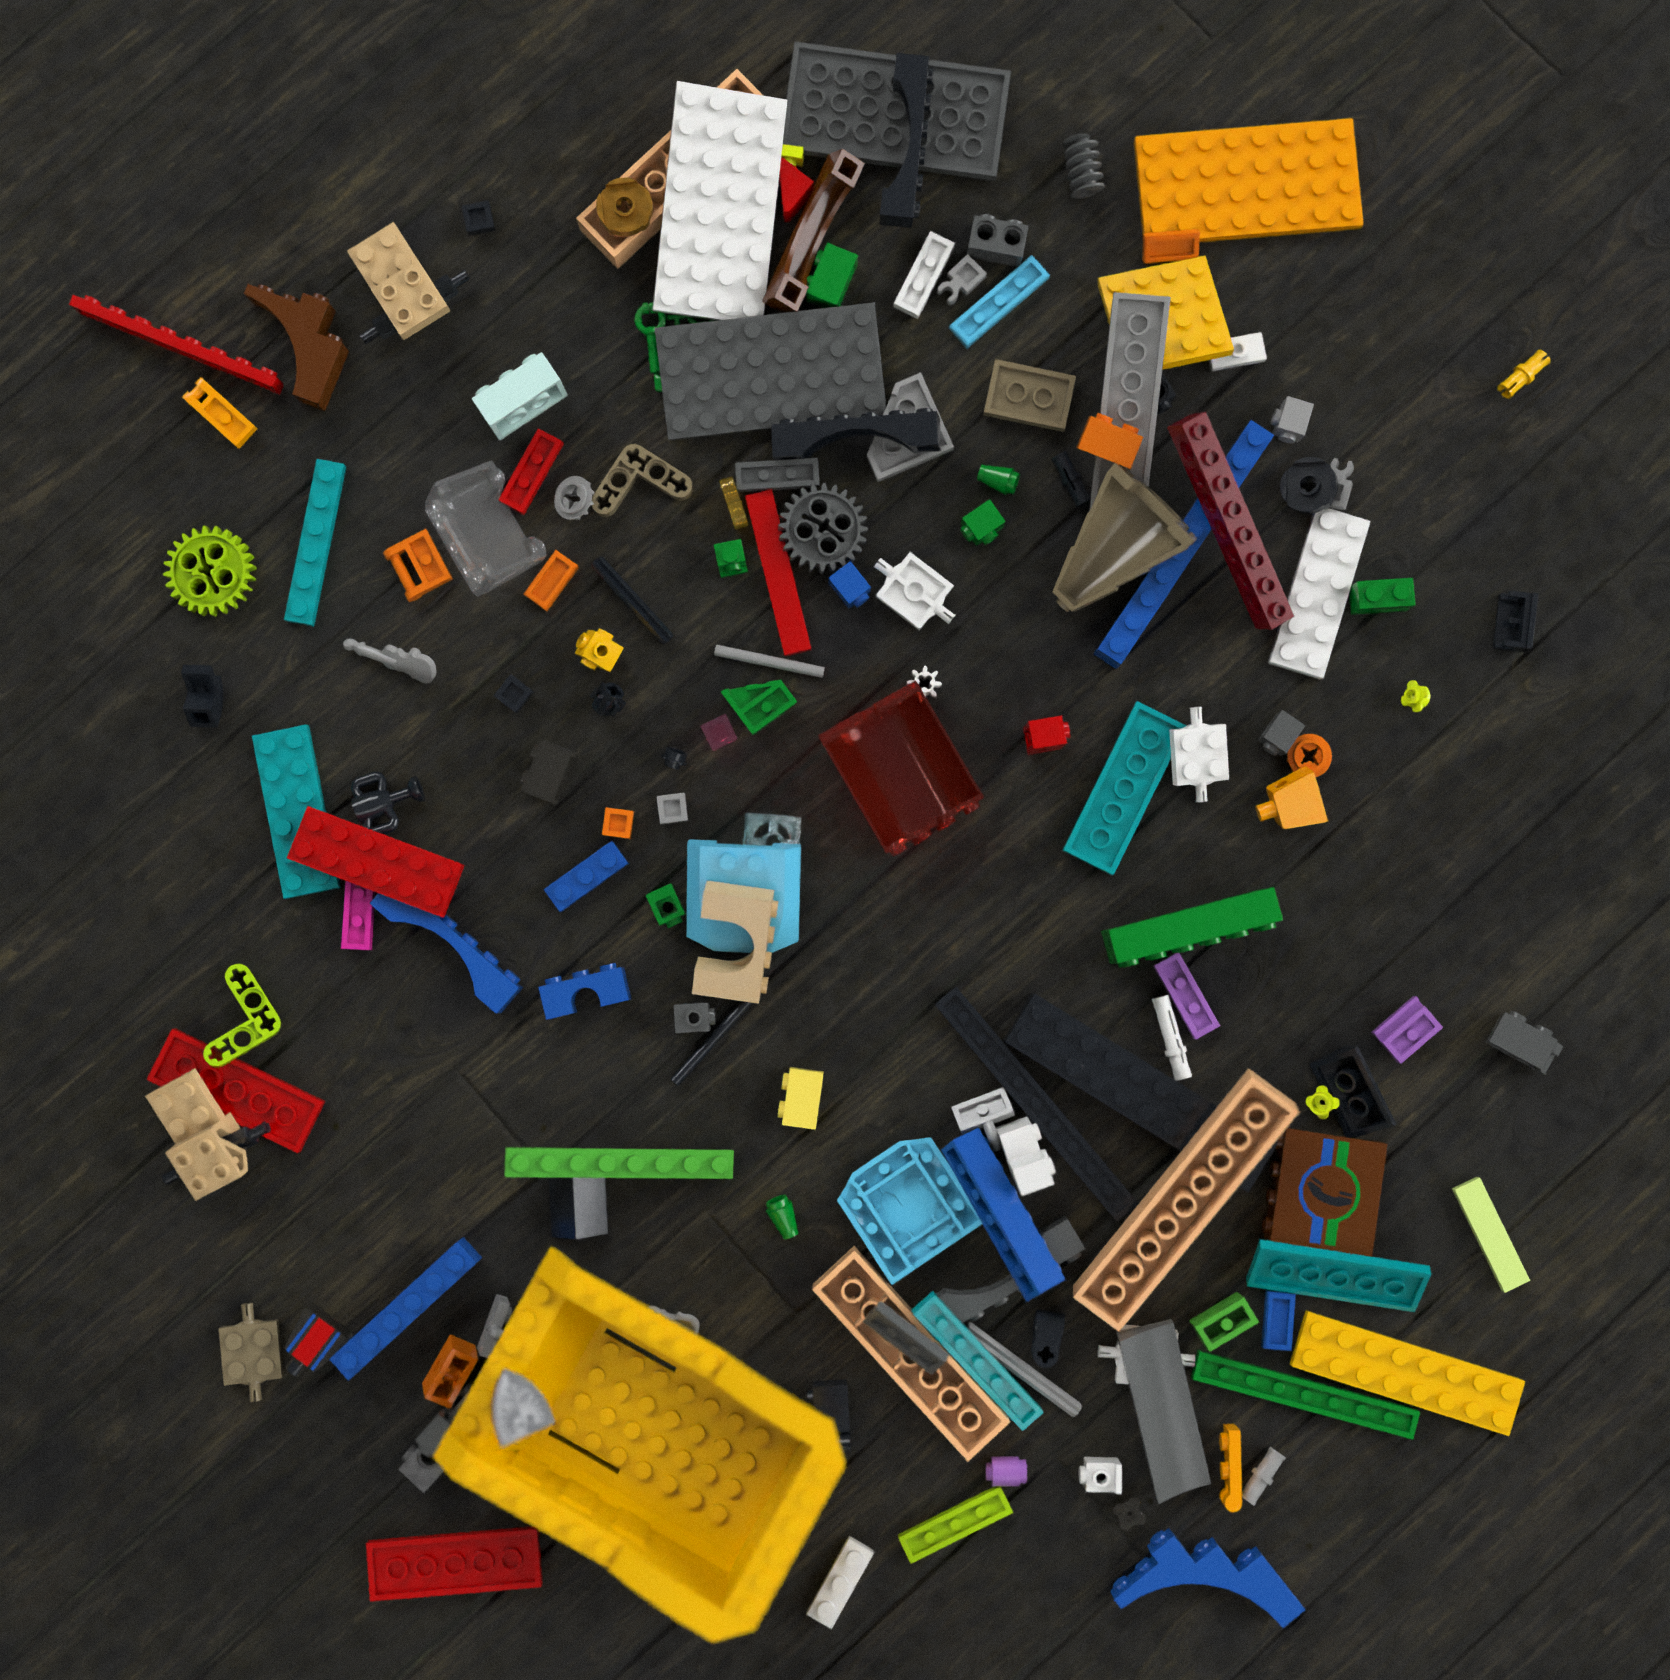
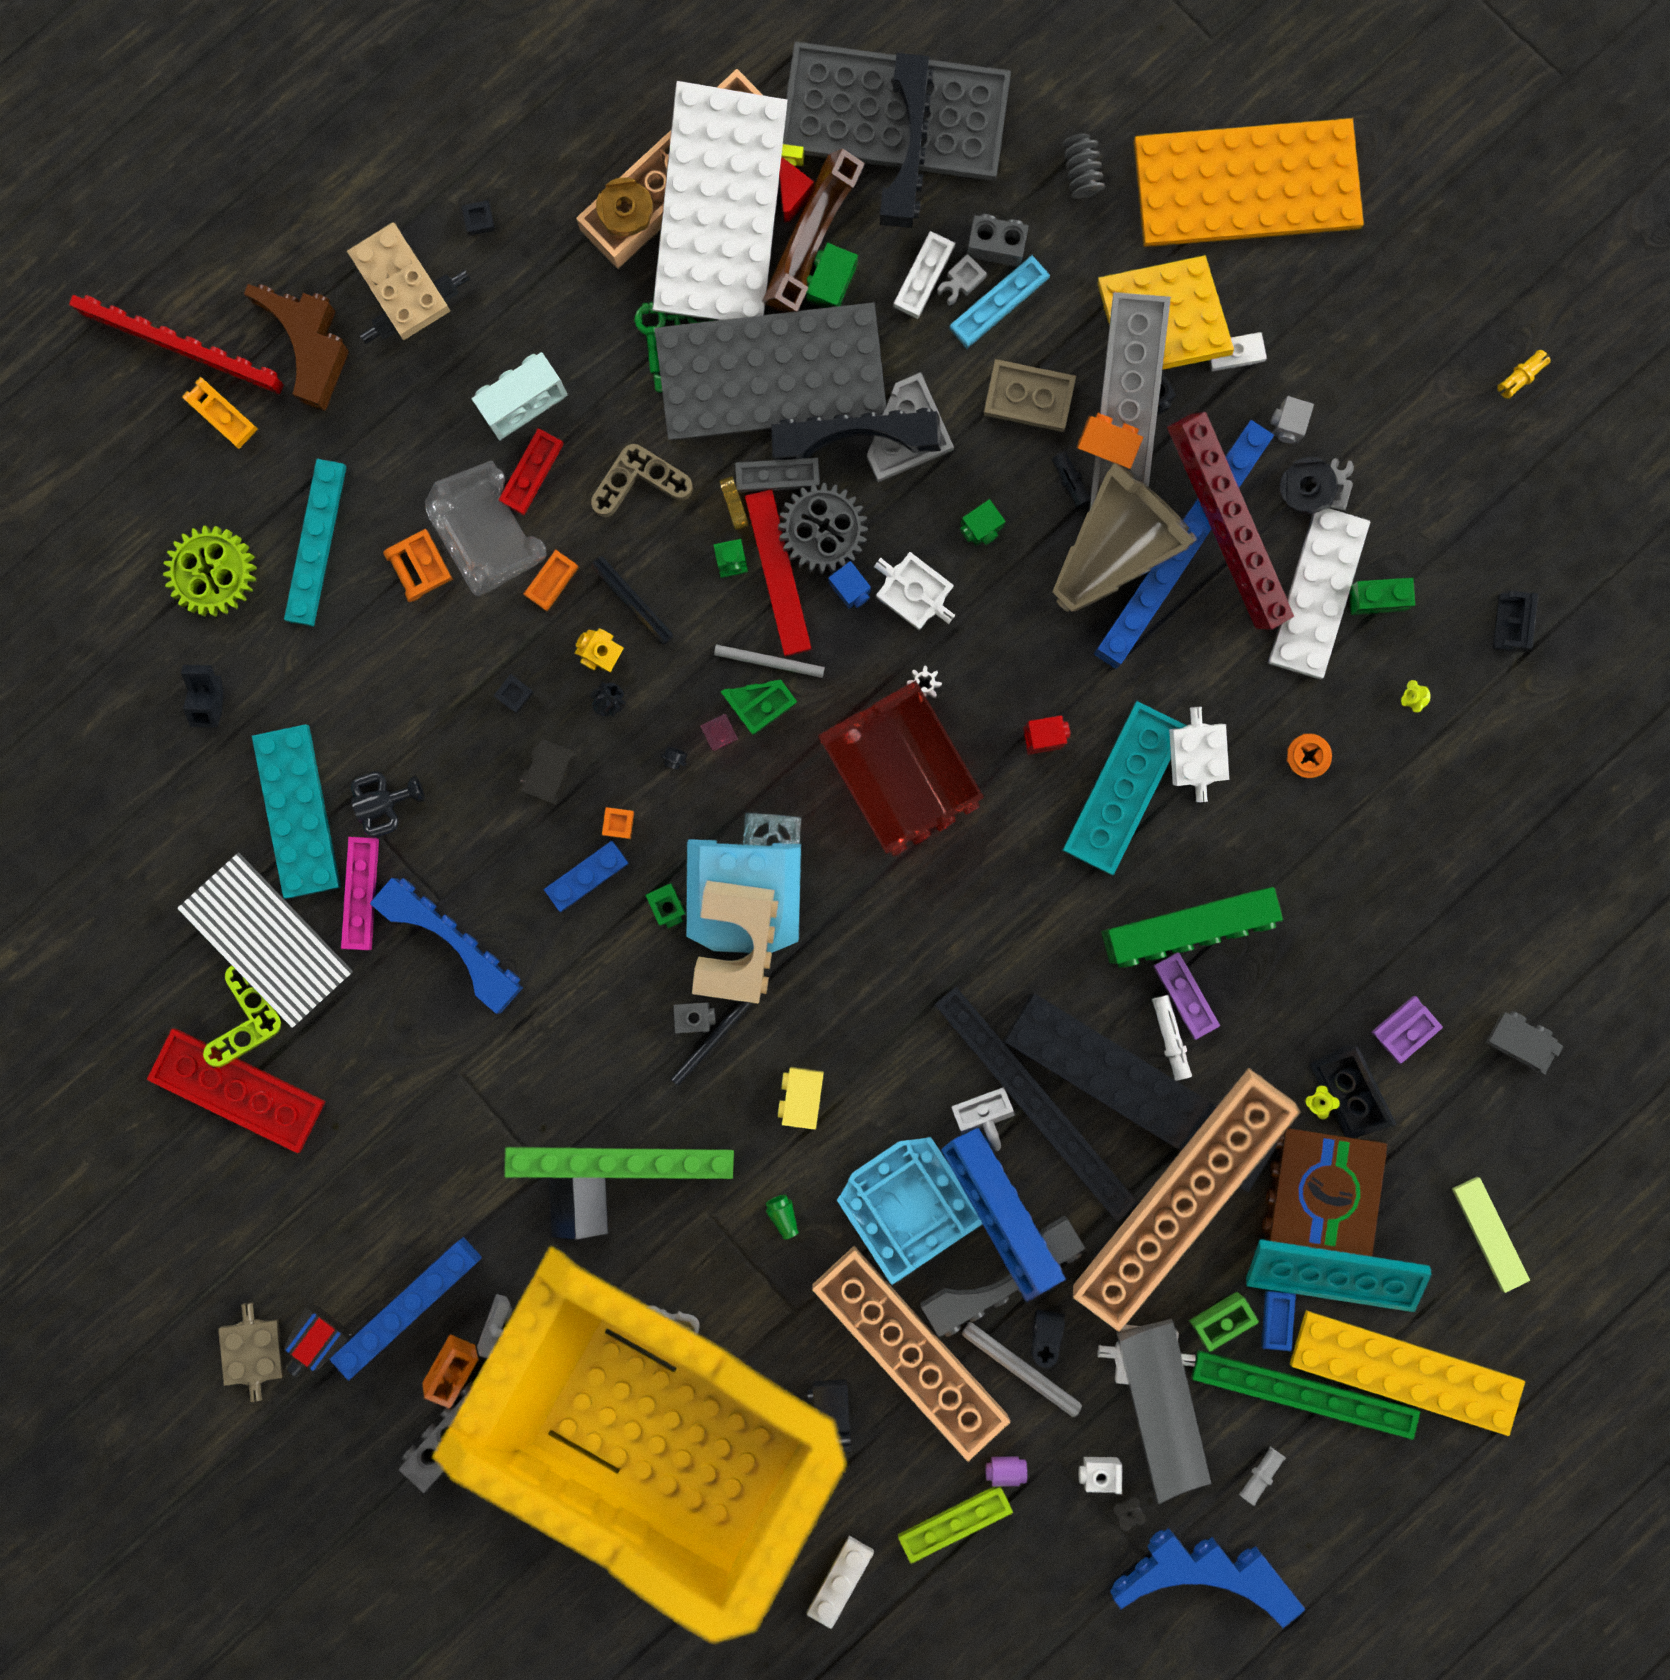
(207, 1143): tan piece -> none
(265, 939): none -> sticker
(375, 861): red plate -> none
(413, 663): light grey piece -> none
(434, 1433): dark grey brick -> none
(454, 1563): red plate -> none
(518, 1408): shield -> none
(559, 995): blue arch -> none
(572, 487): light grey gear -> none
(672, 808): light grey plate -> none
(906, 1337): dark grey plate -> none
(977, 1360): teal plate -> none
(999, 478): green cone -> none
(1027, 1163): white brick -> none
(1170, 246): orange tile -> none
(1231, 1467): light orange plate -> none
(1280, 733): dark grey brick -> none
(1294, 801): light orange torso -> none

